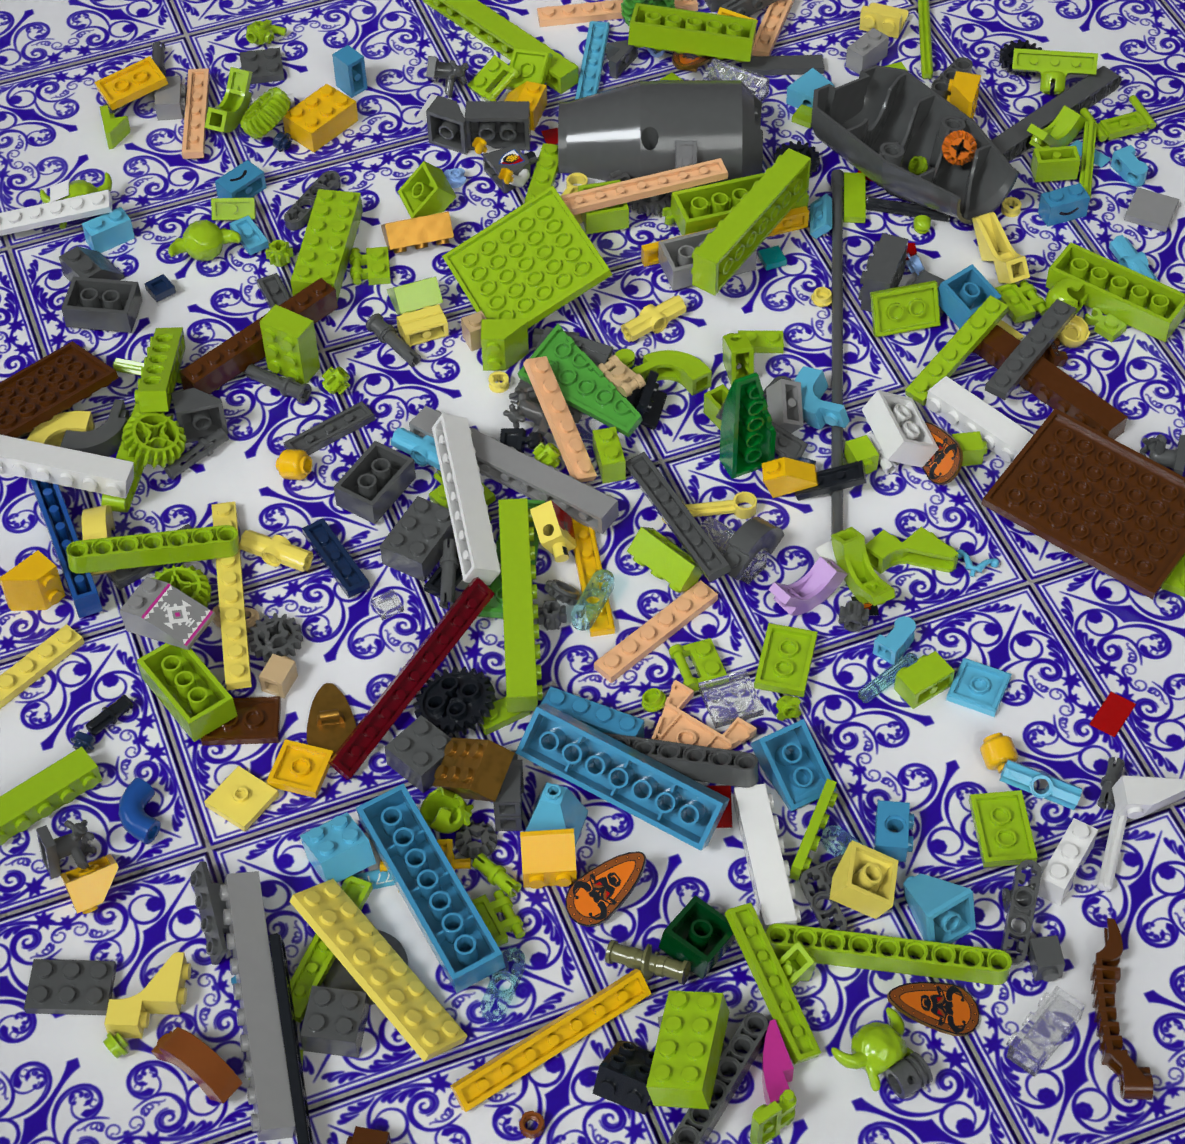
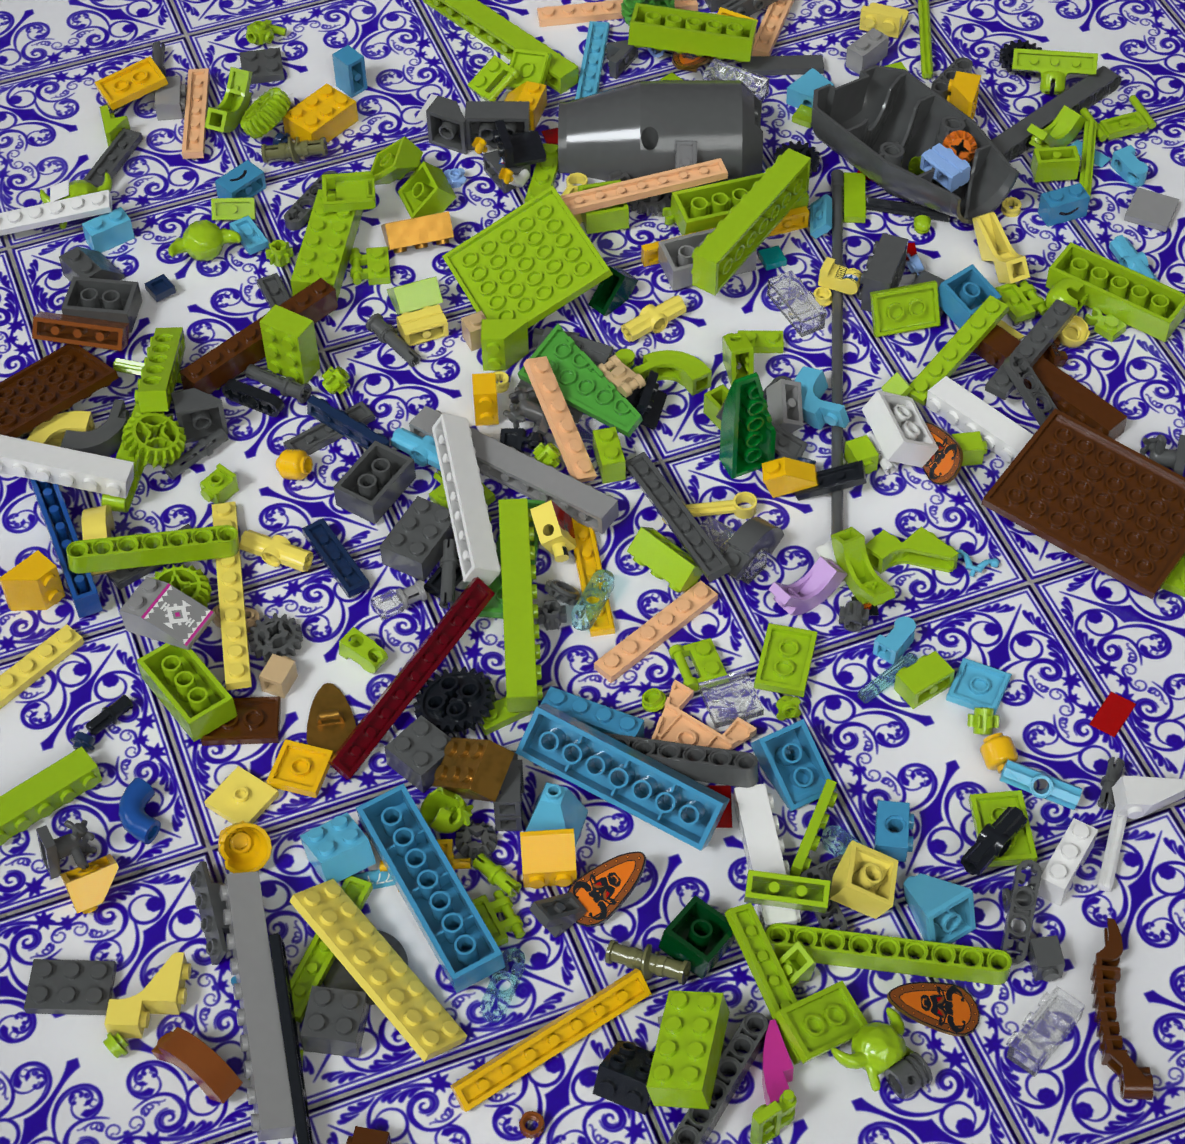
(80, 331): none -> dark orange brick
(114, 156): none -> dark grey plate
(219, 485): none -> lime brick
(244, 847): none -> yellow helmet
(253, 397): none -> black beam
(294, 150): none -> olive piece
(343, 424): none -> dark blue plate
(353, 191): none -> lime container
(362, 650): none -> lime leg
(396, 161): none -> lime slope
(411, 594): none -> light grey bush
(447, 71): dark grey piece -> none
(485, 399): none -> yellow brick
(518, 148): none -> black bracket
(558, 912): none -> dark grey slope
(613, 291): none -> dark green slope
(787, 891): none -> lime brick
(796, 303): none -> clear brick
(821, 1021): none -> lime plate
(839, 277): none -> light yellow leg
(897, 385): none -> lime tile
(949, 168): none -> light blue brick
(983, 720): none -> lime gear
(993, 840): none -> black piece
(1029, 395): none -> dark grey beam

